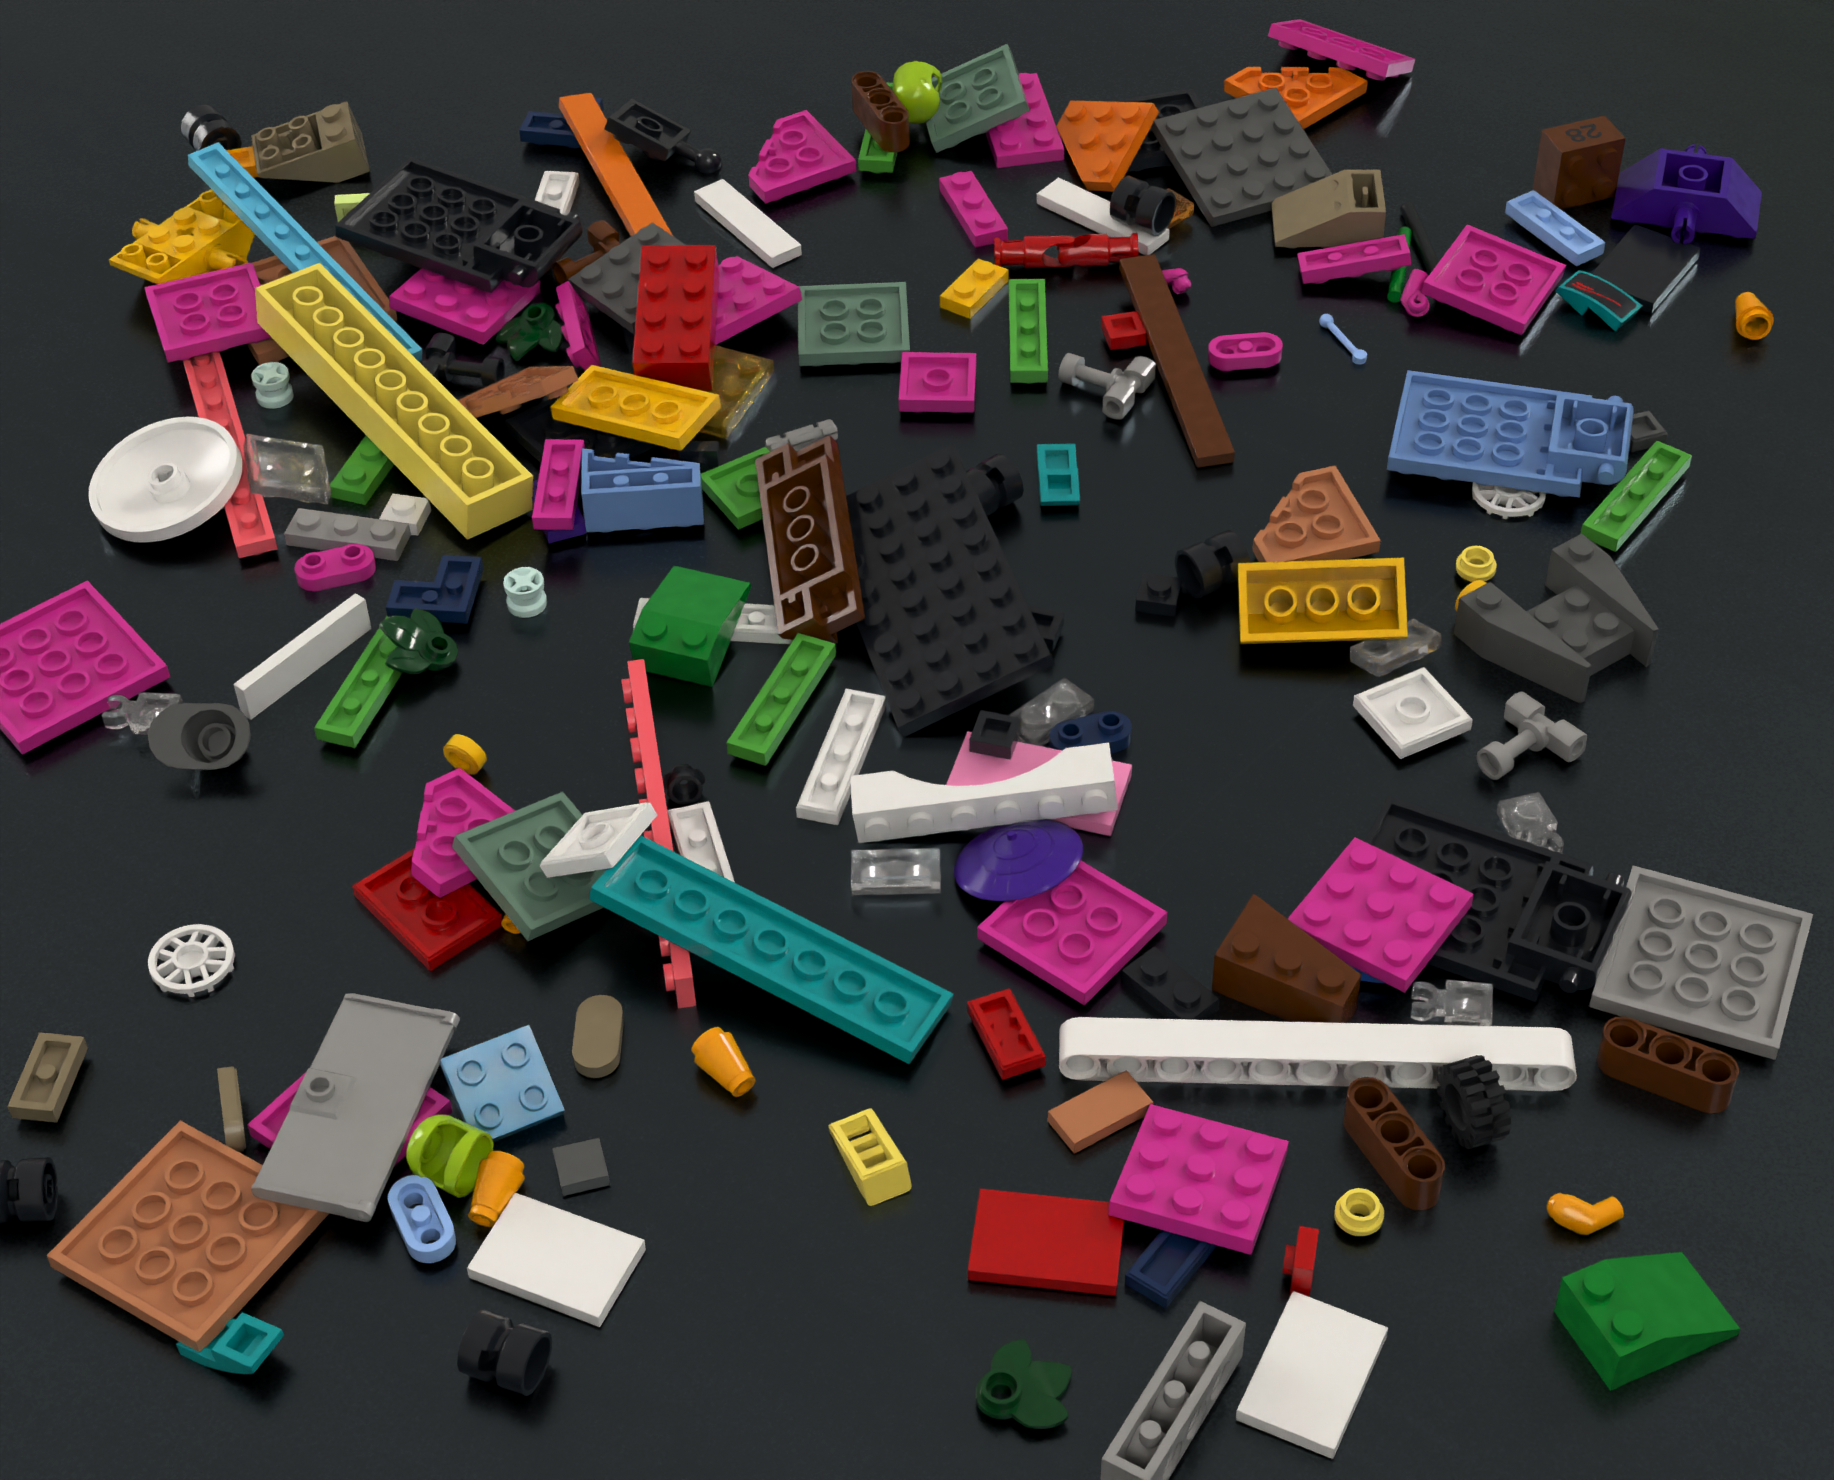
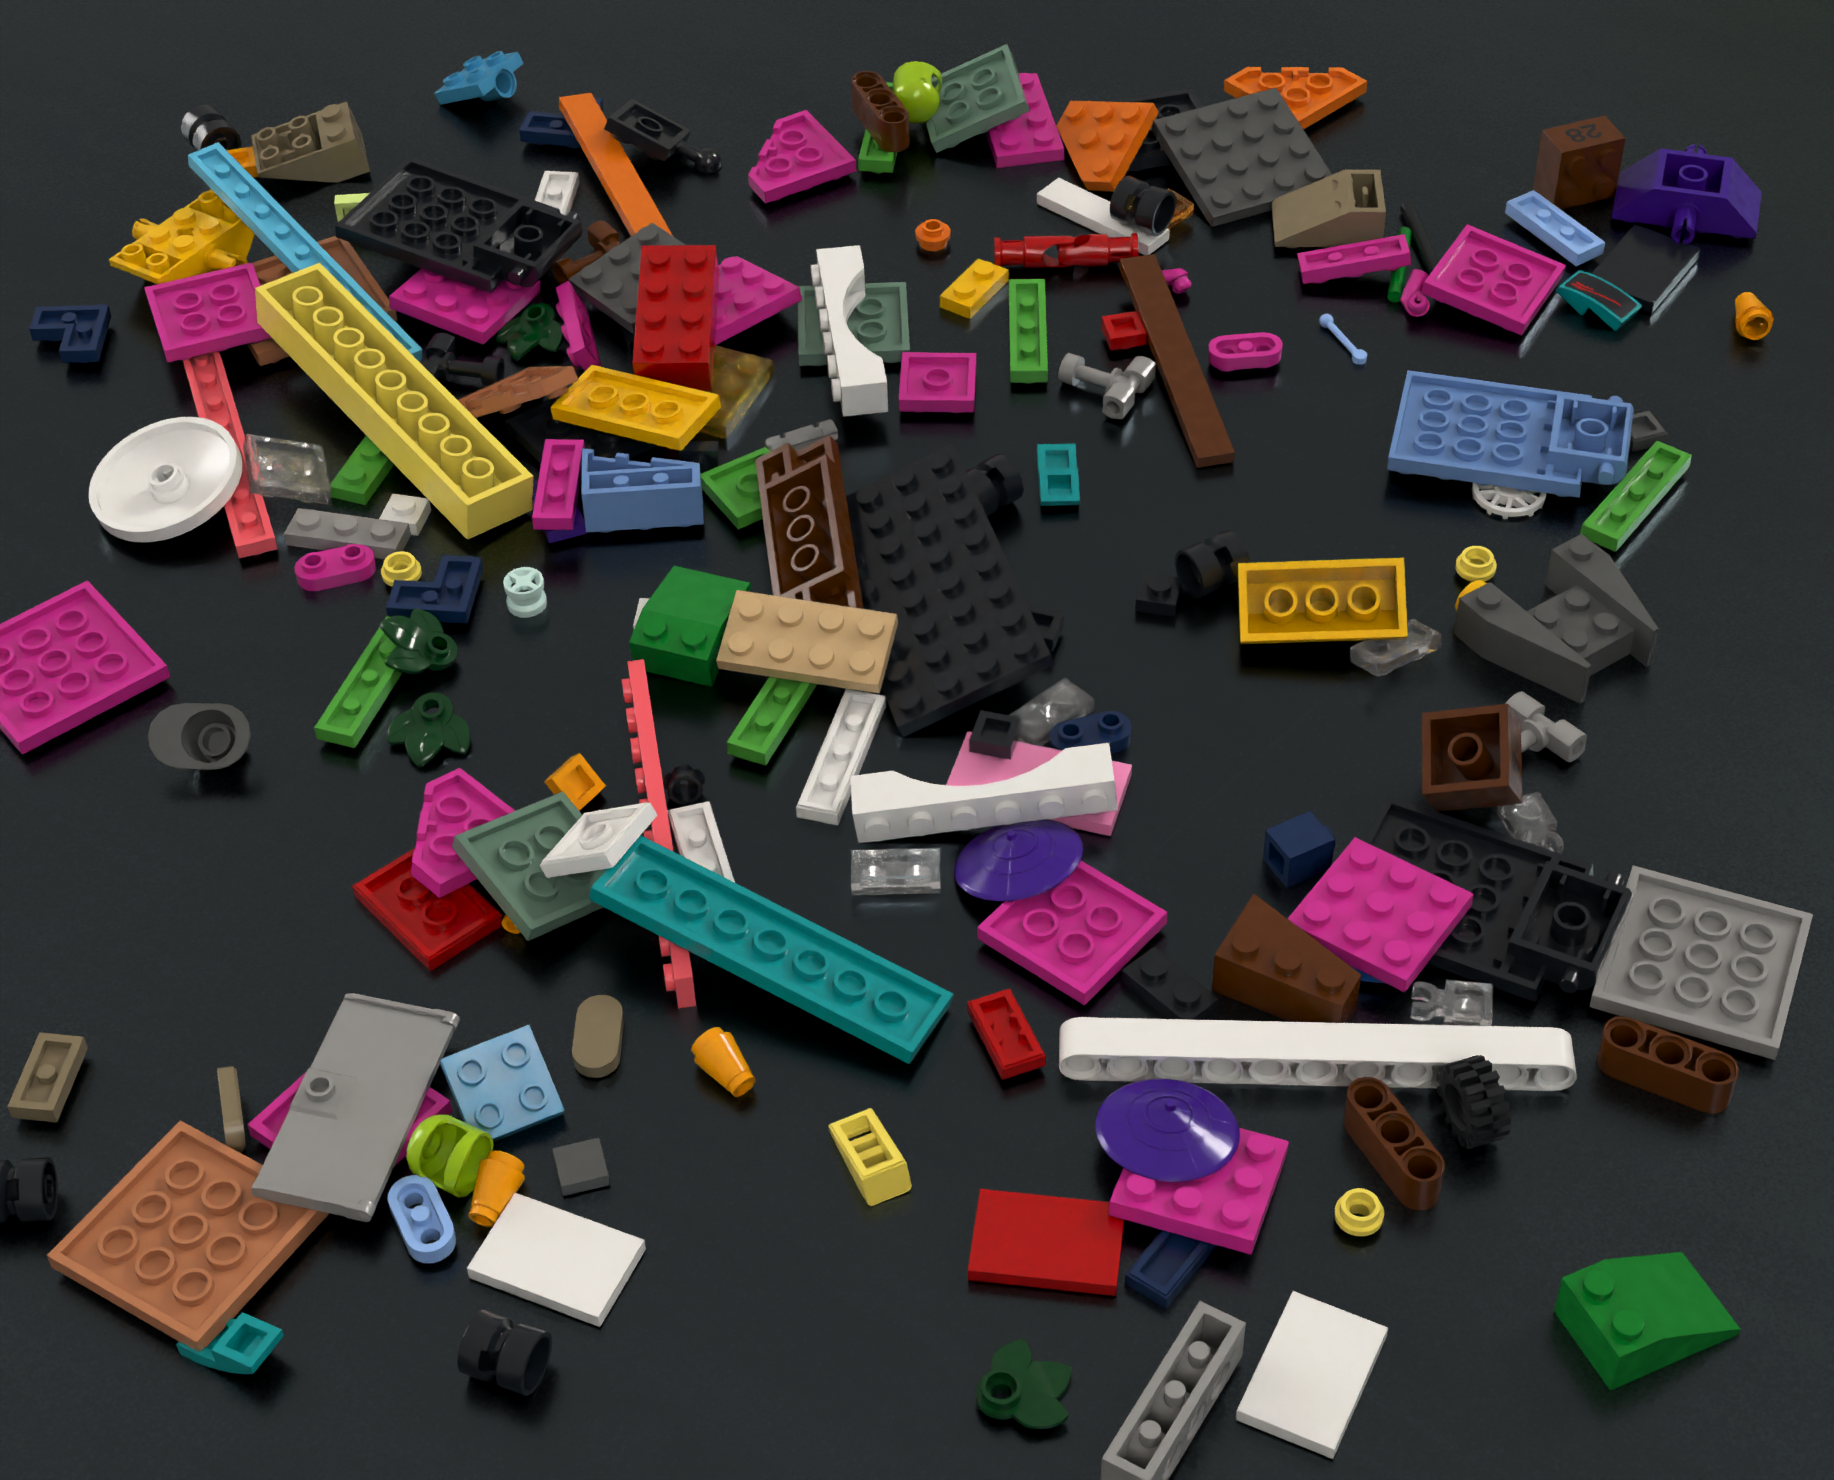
(79, 328): none -> dark blue plate
(137, 713): clear plate -> none
(191, 959): white wheel -> none
(272, 385): light aqua wheel -> none
(302, 656): white tile -> none
(400, 567): none -> light yellow plate
(428, 733): none -> dark green plate
(464, 754): yellow tile -> none
(482, 78): none -> dark azure plate
(576, 780): none -> light orange plate
(748, 223): white tile -> none
(807, 641): none -> tan plate
(858, 372): none -> white arch
(933, 235): none -> orange plate
(973, 208): dark pink plate -> none
(1099, 1111): nougat tile -> none
(1167, 1130): none -> dark purple hat
(1299, 849): none -> dark blue brick
(1300, 1260): red plate -> none
(1316, 522): nougat plate -> none
(1345, 49): dark pink plate -> none
(1412, 712): white plate -> none
(1471, 758): none -> reddish brown brick
(1582, 1216): light orange arm -> none

